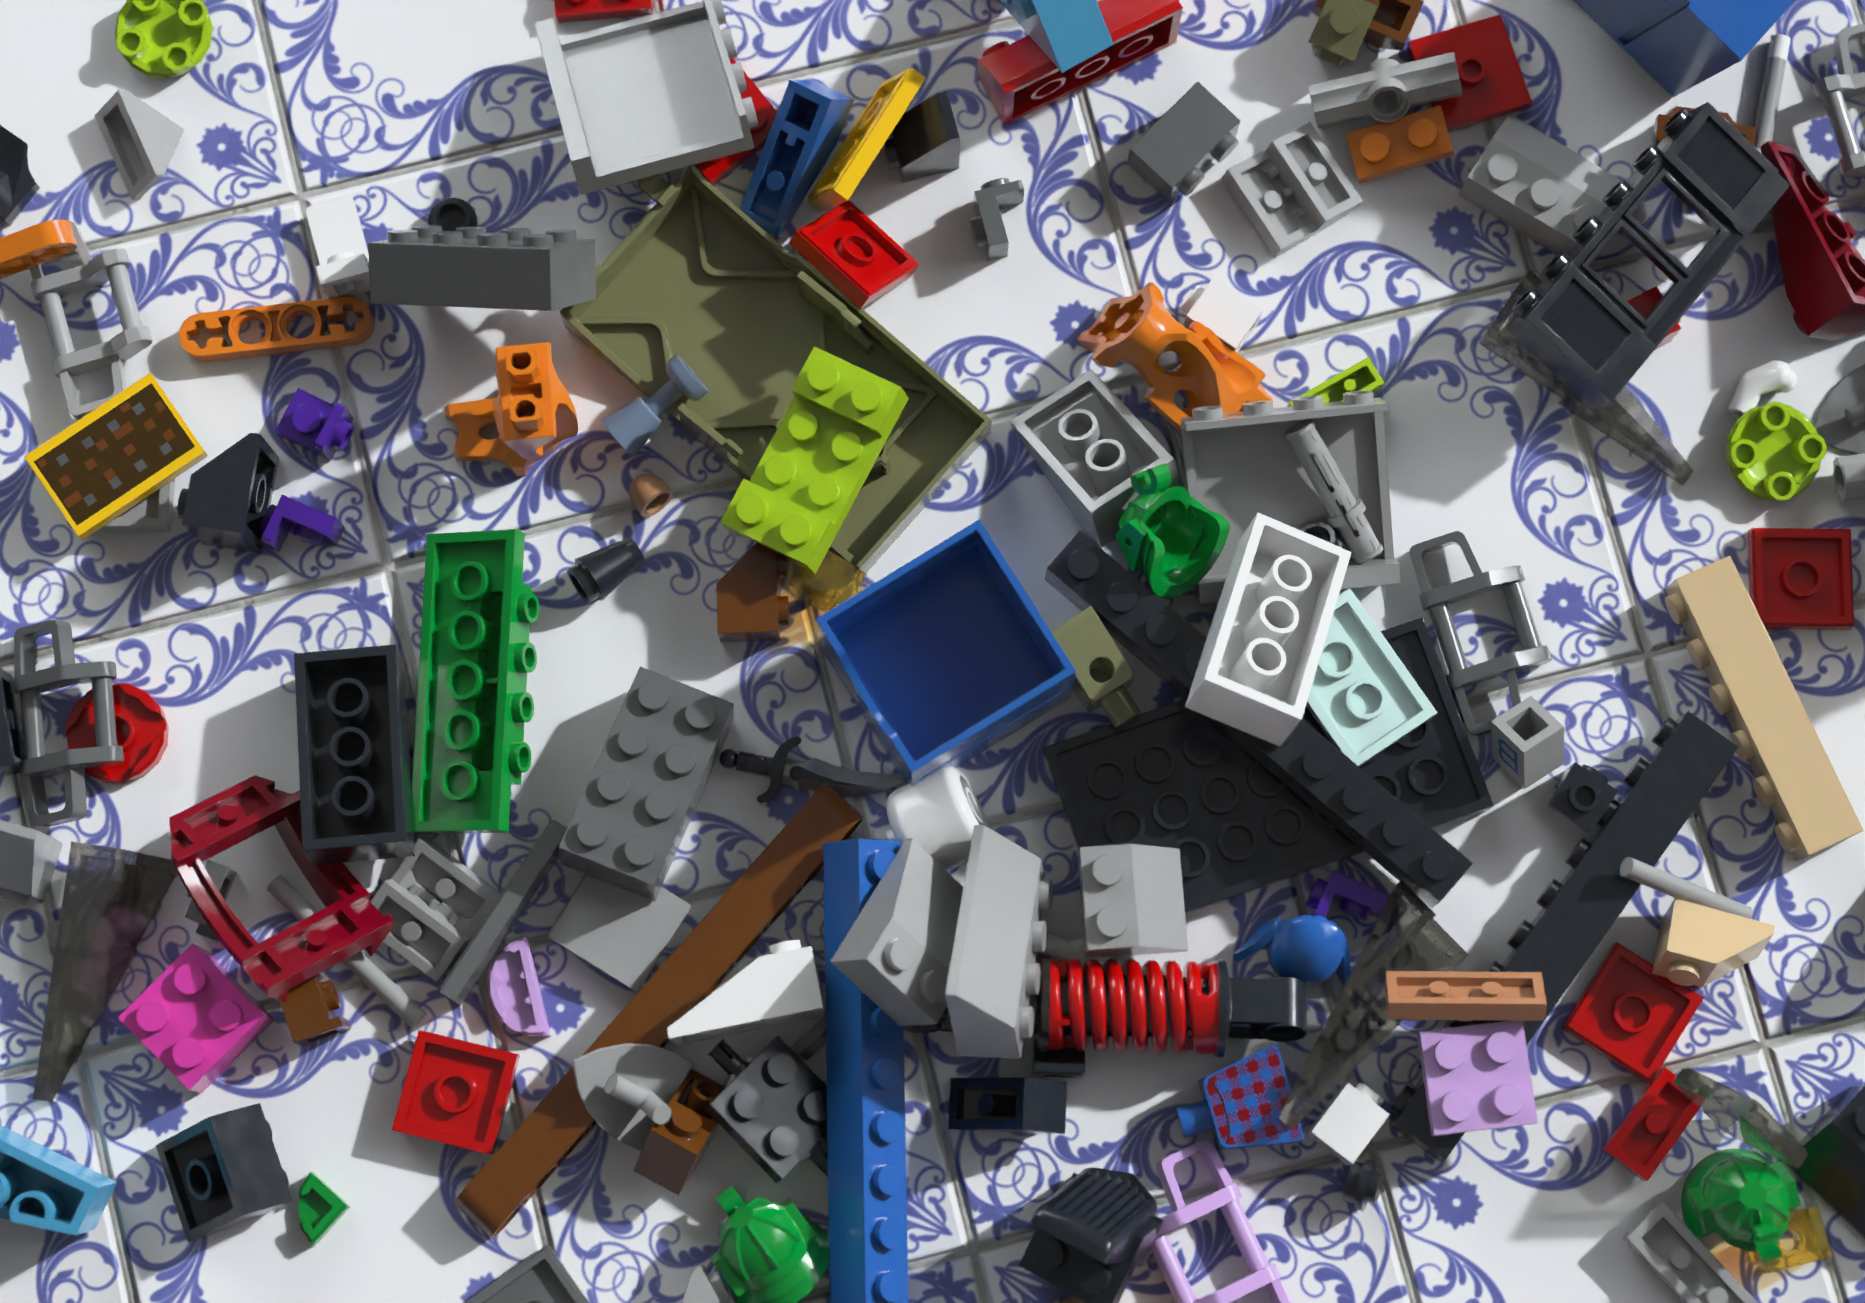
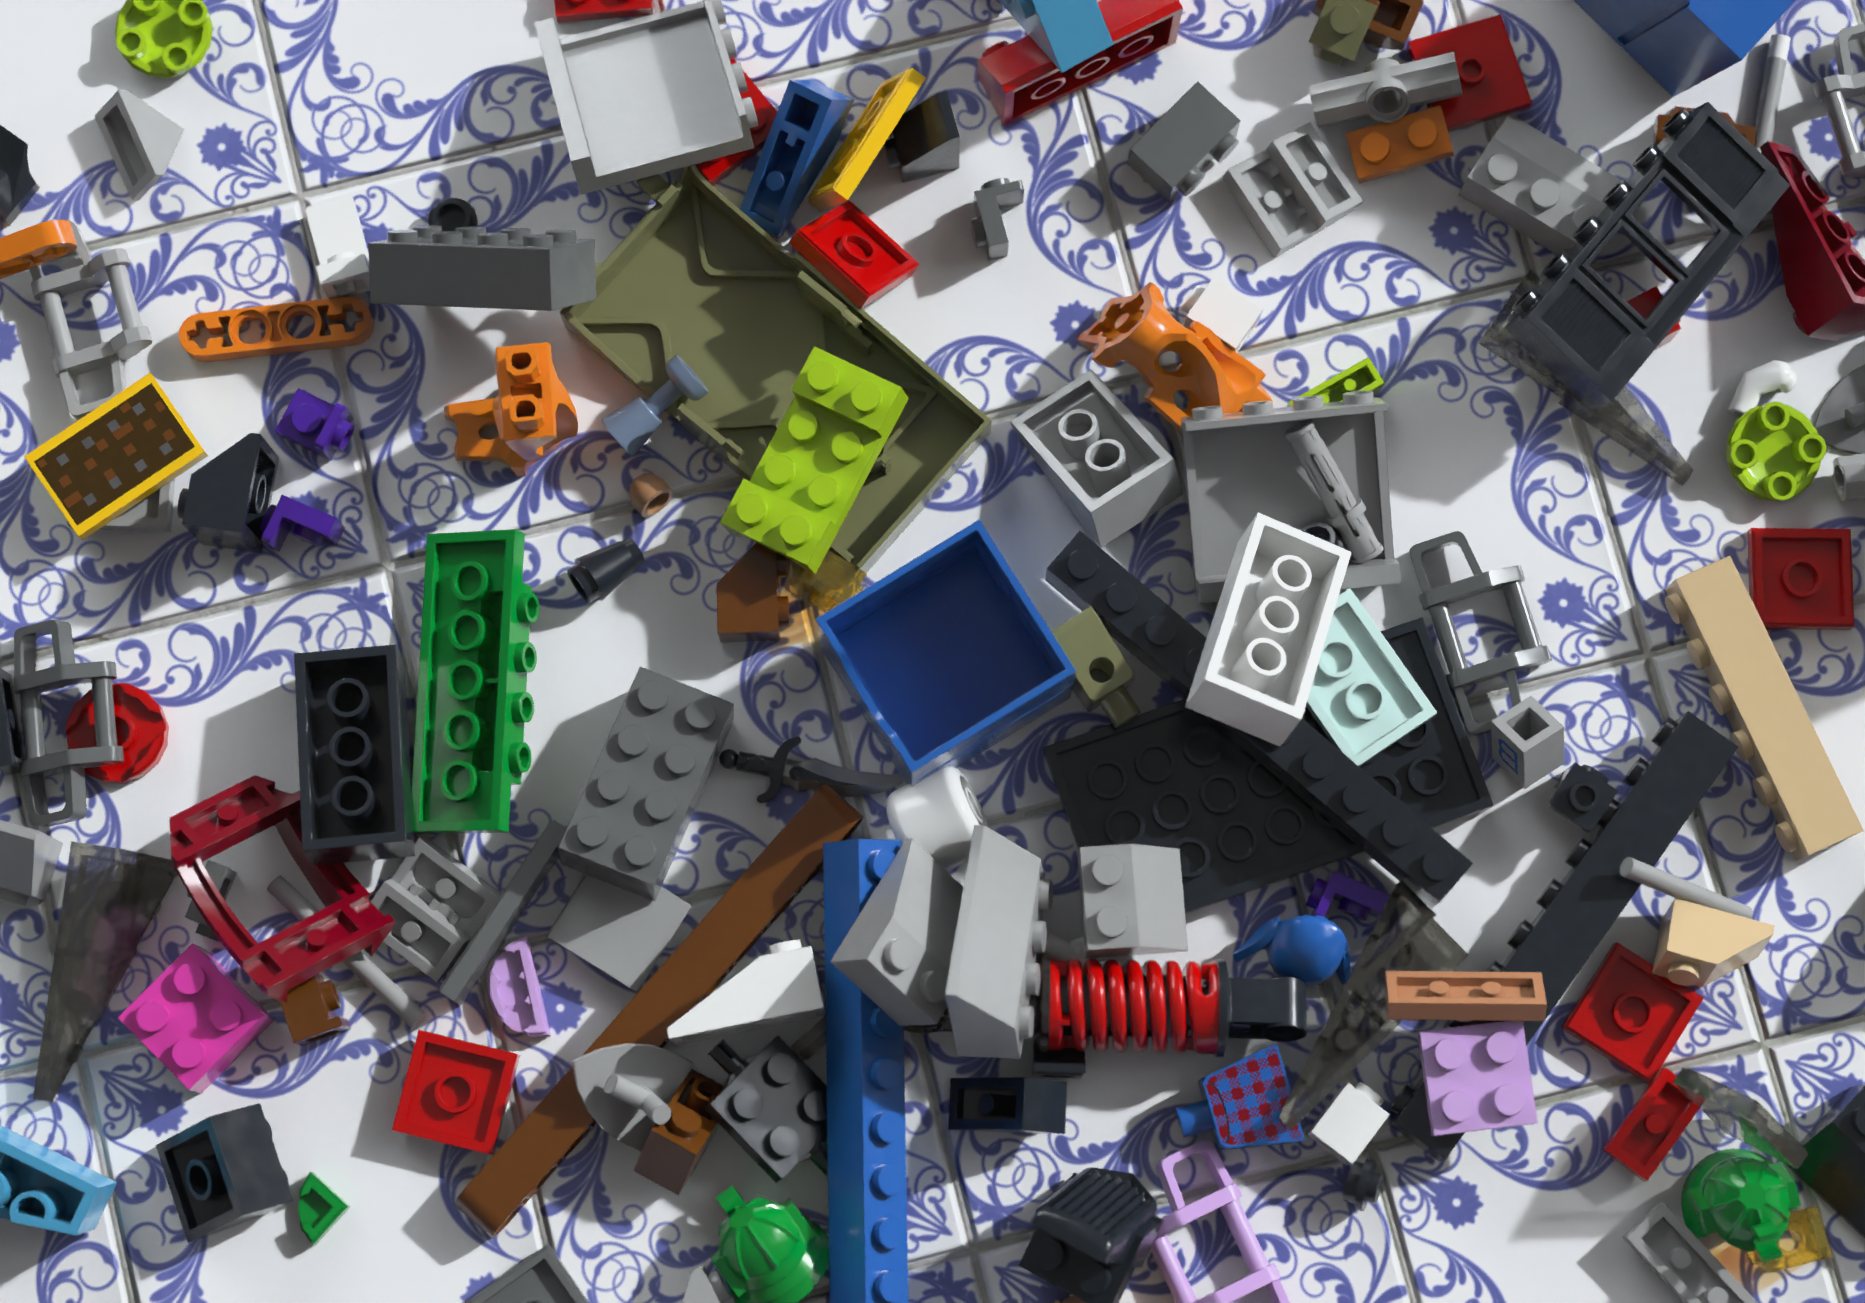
(1169, 534): green helmet -> none

